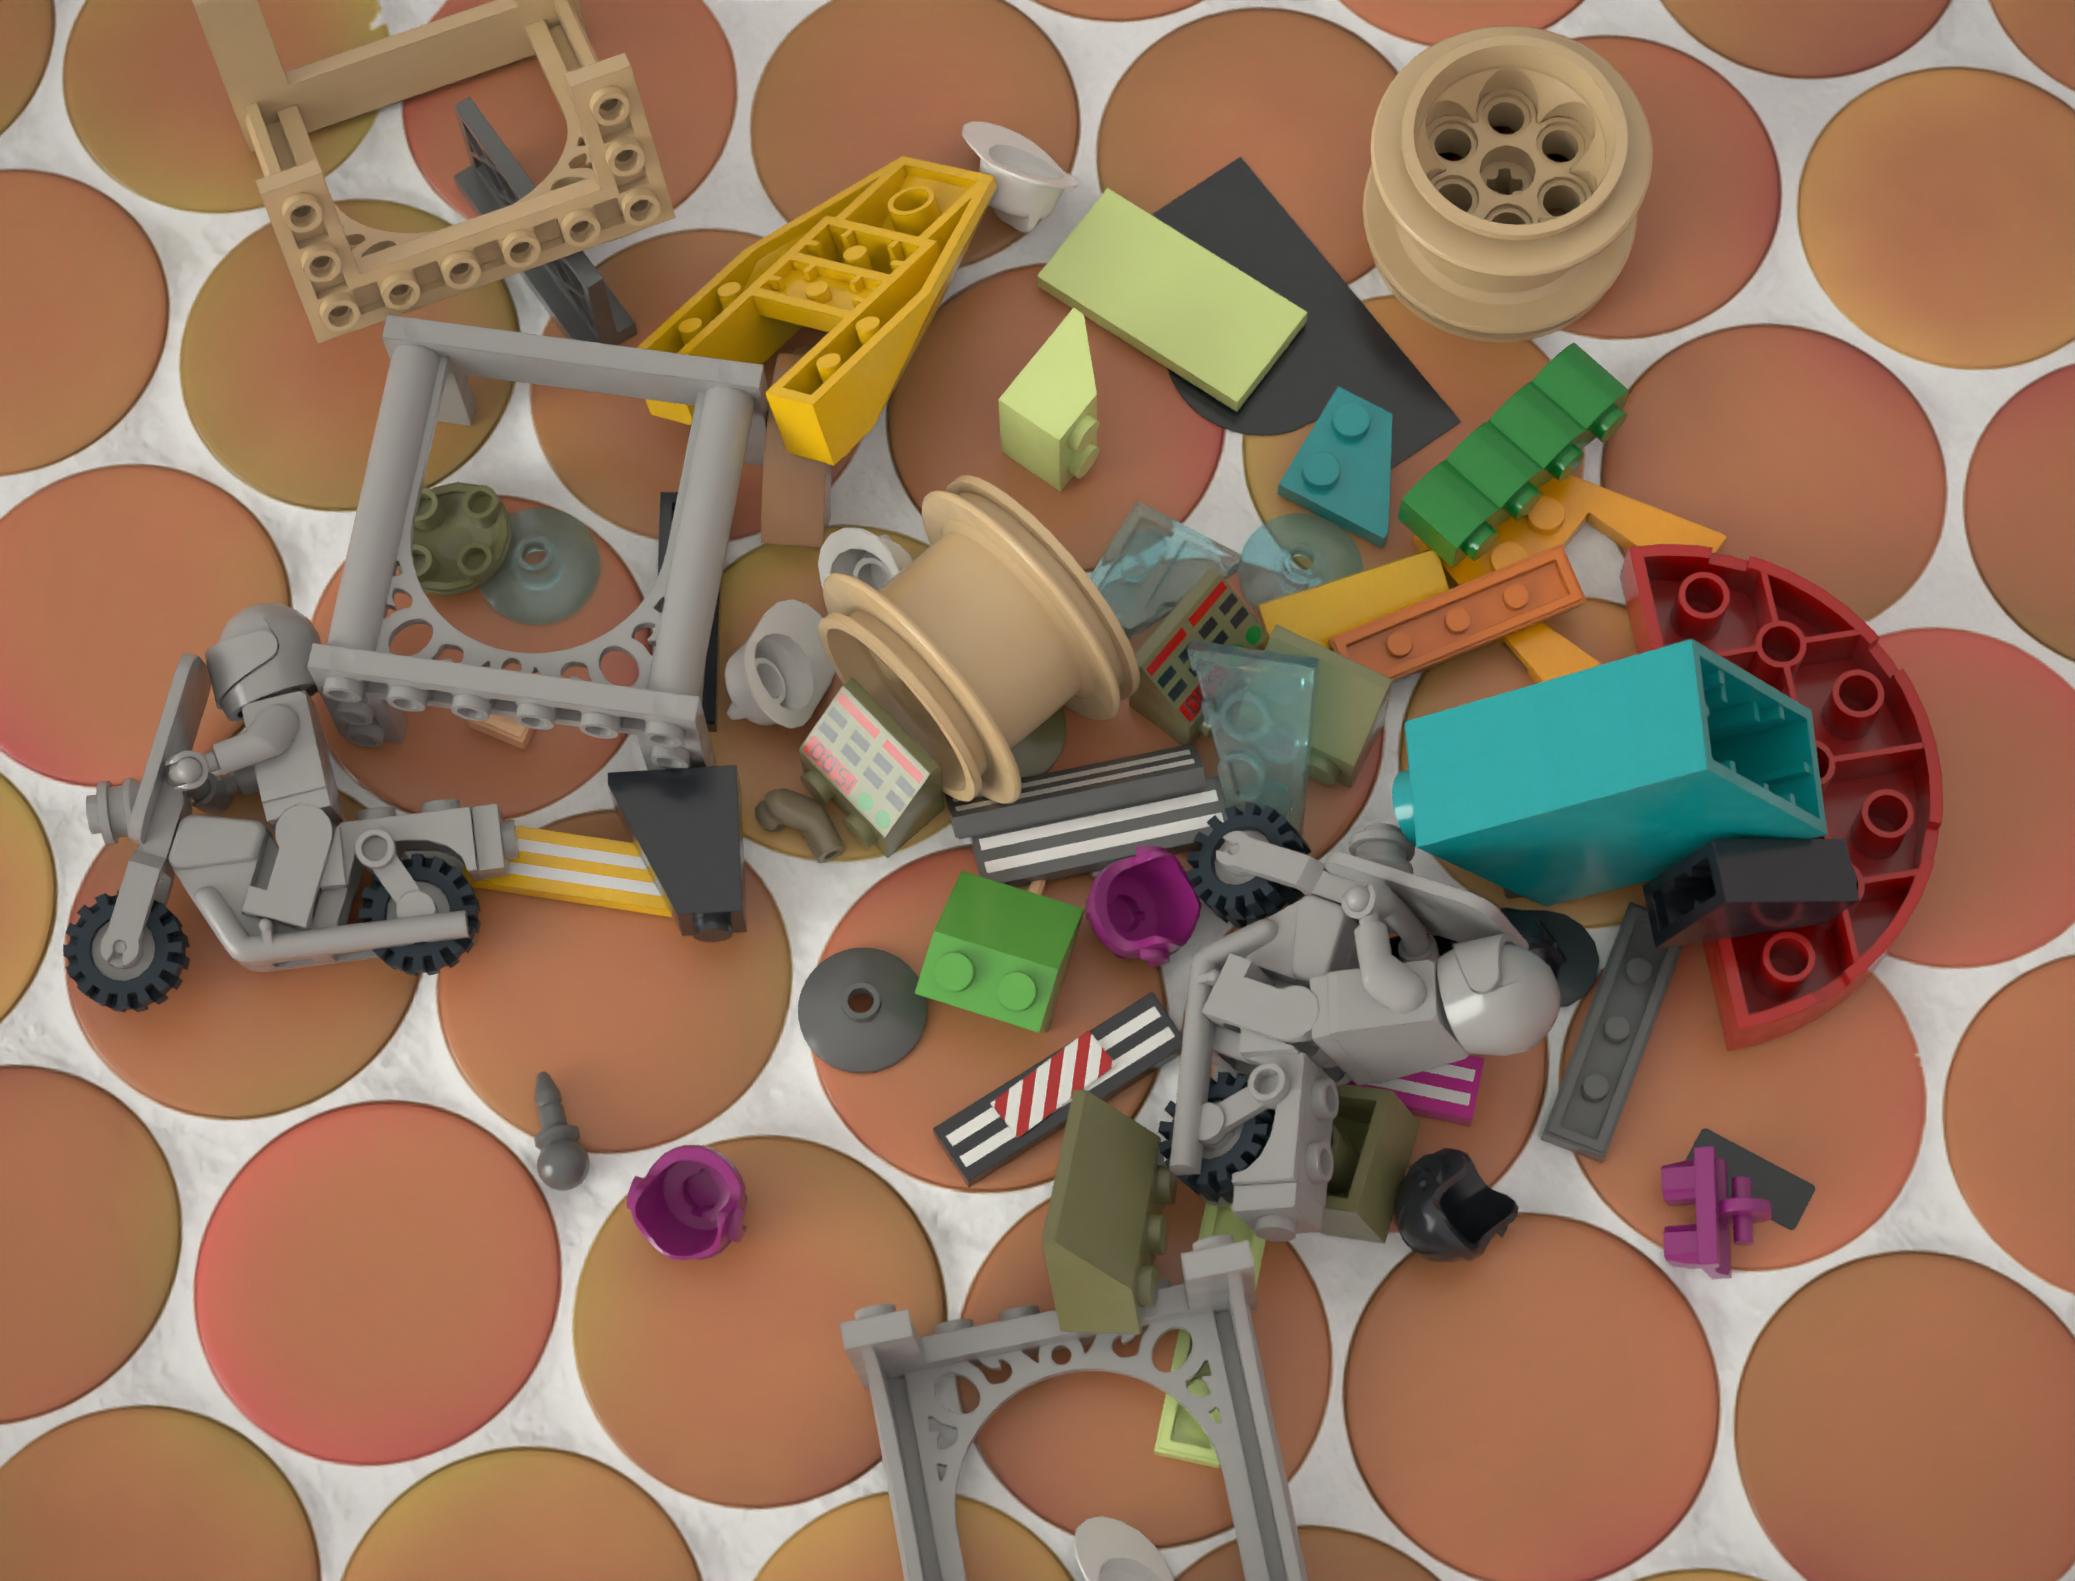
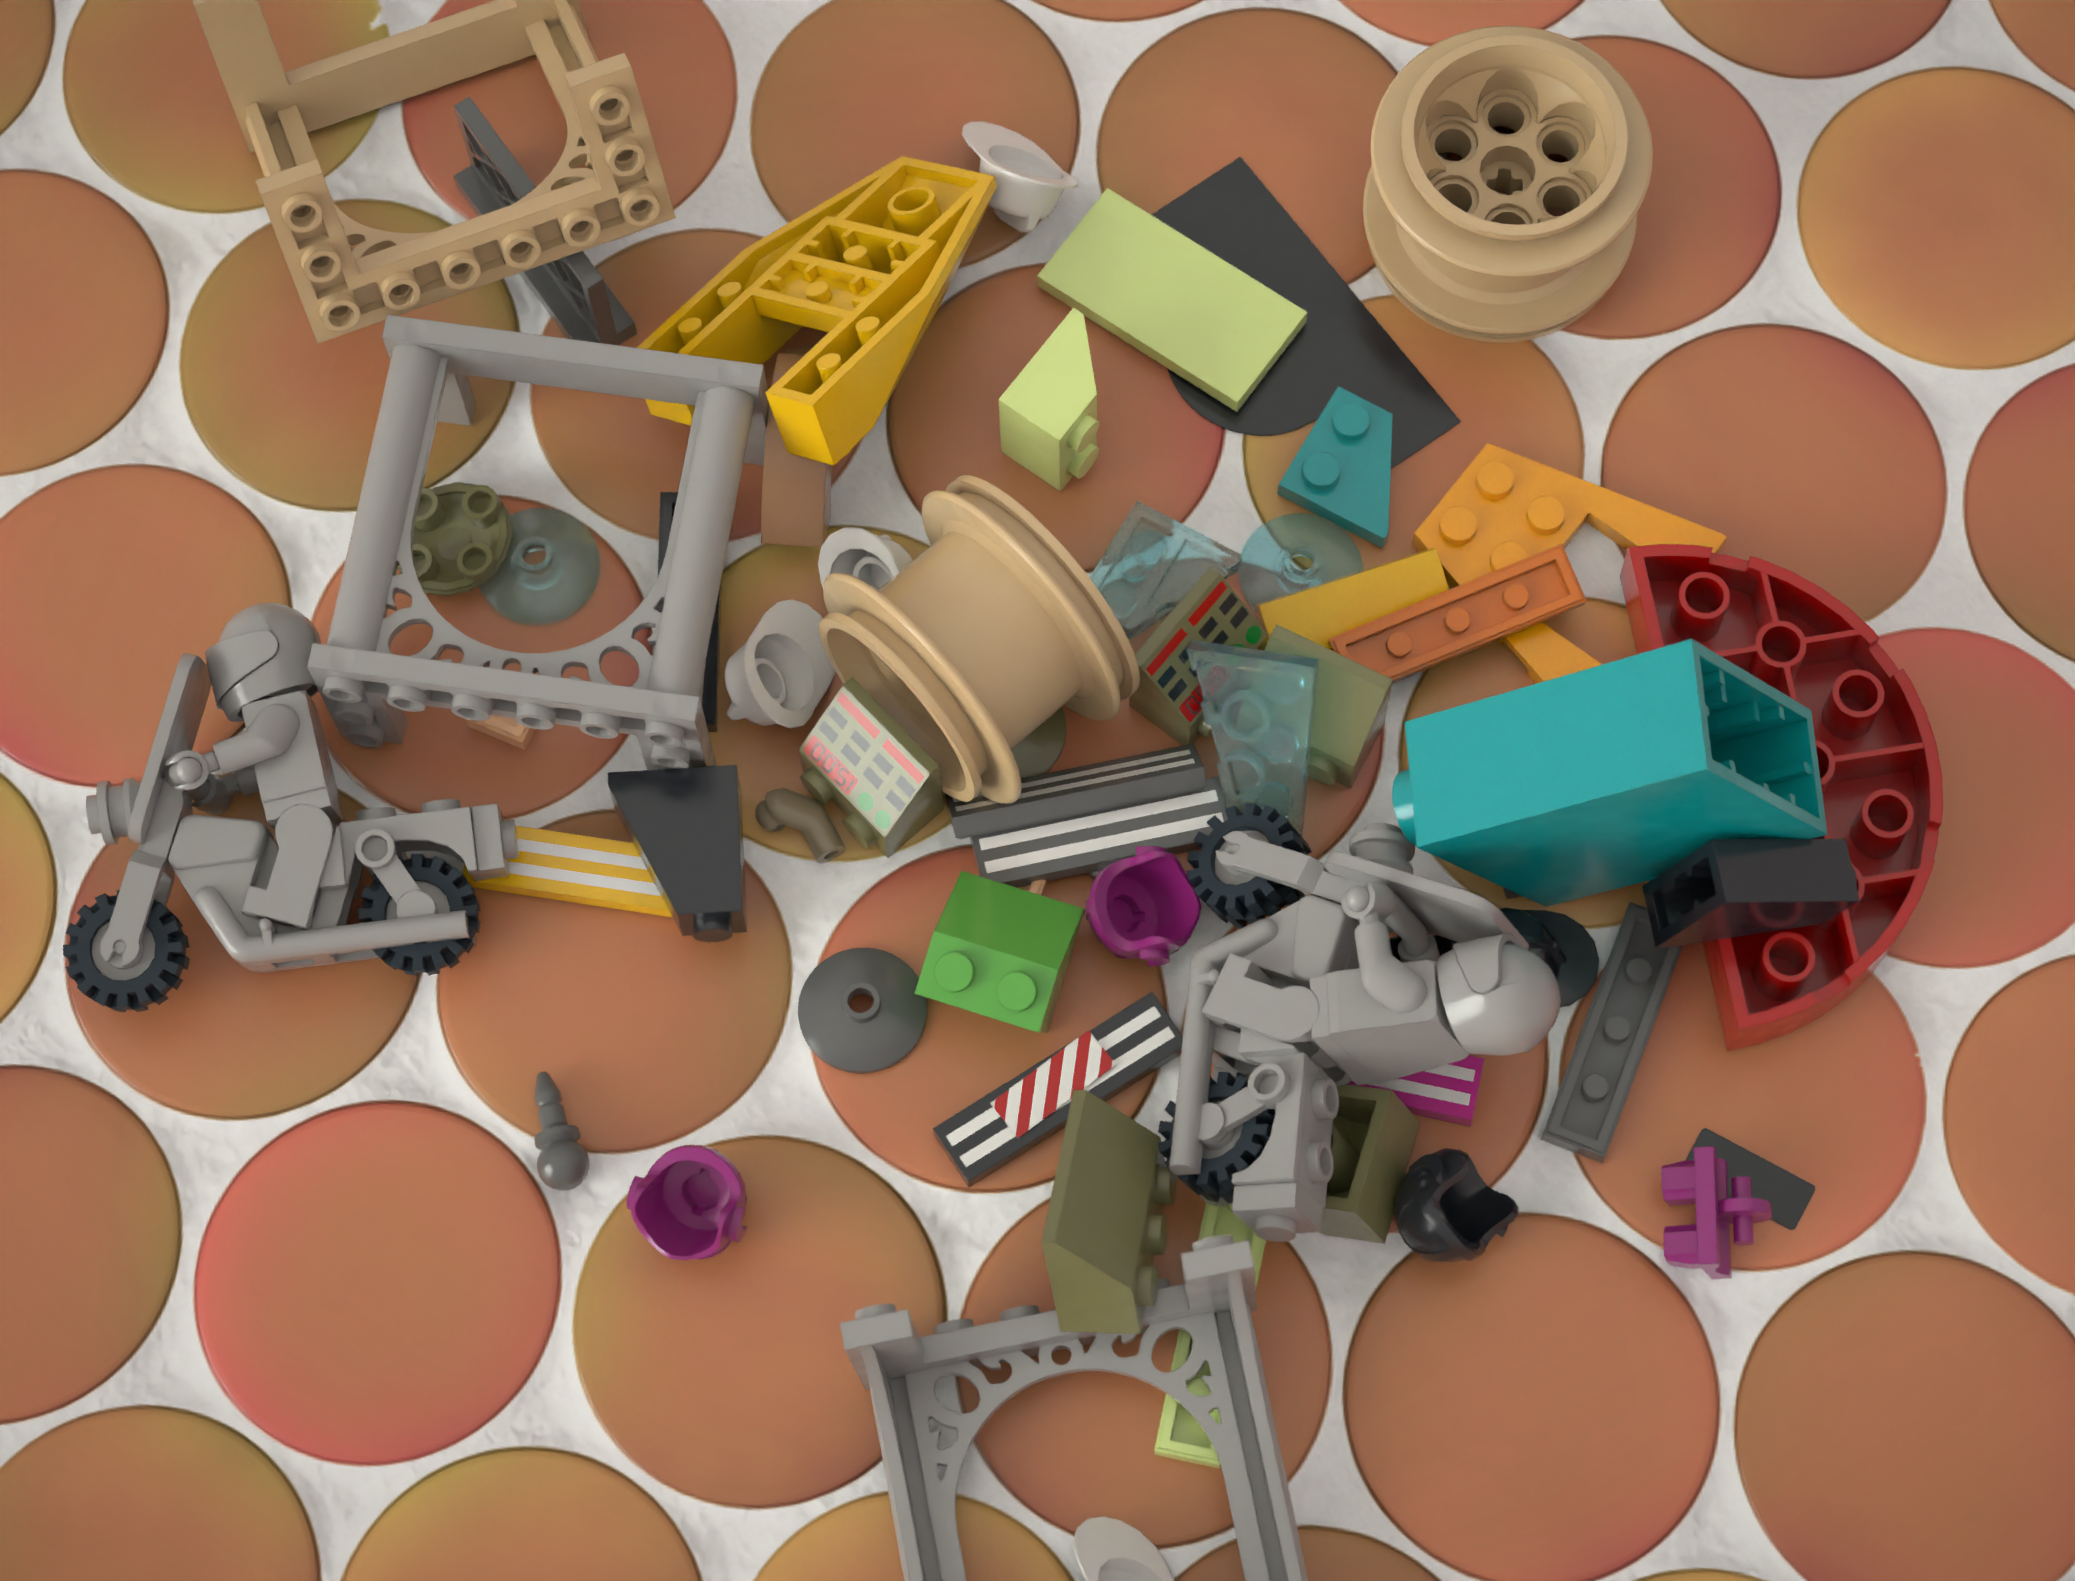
(1514, 454): green brick -> none

